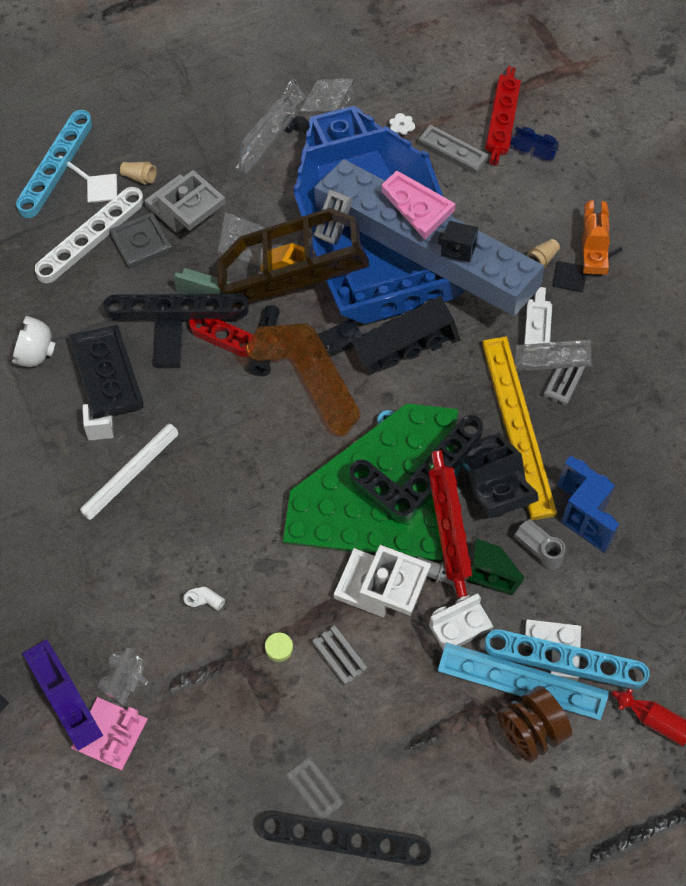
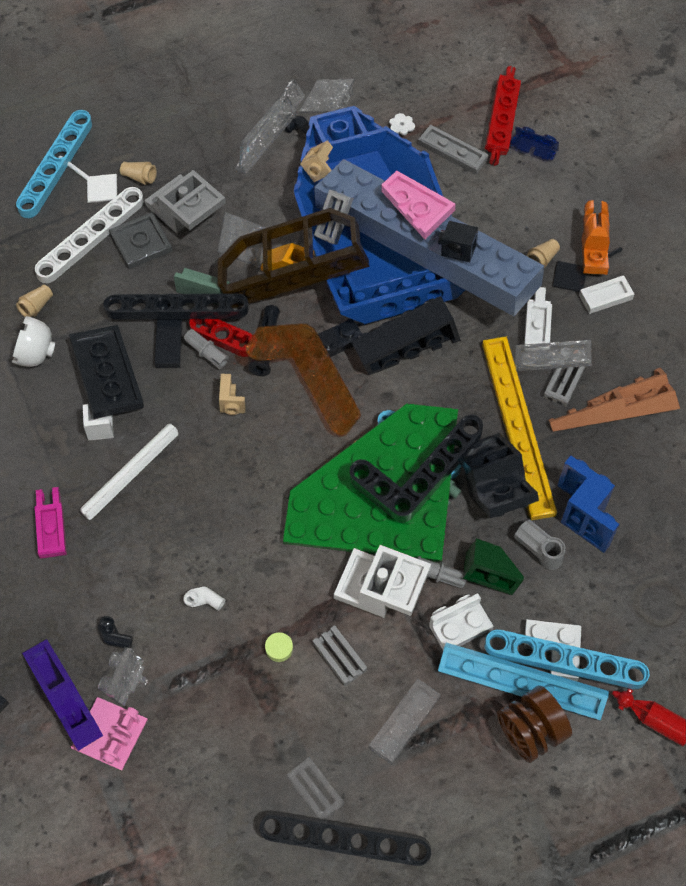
(34, 301): none -> tan cone
(50, 525): none -> dark pink hinge
(111, 635): none -> black arm
(206, 348): none -> light grey axle
(228, 401): none -> tan bracket
(315, 161): none -> tan bracket
(404, 721): none -> clear plate
(450, 523): red plate -> none
(606, 294): none -> white tile
(630, 401): none -> nougat wedge

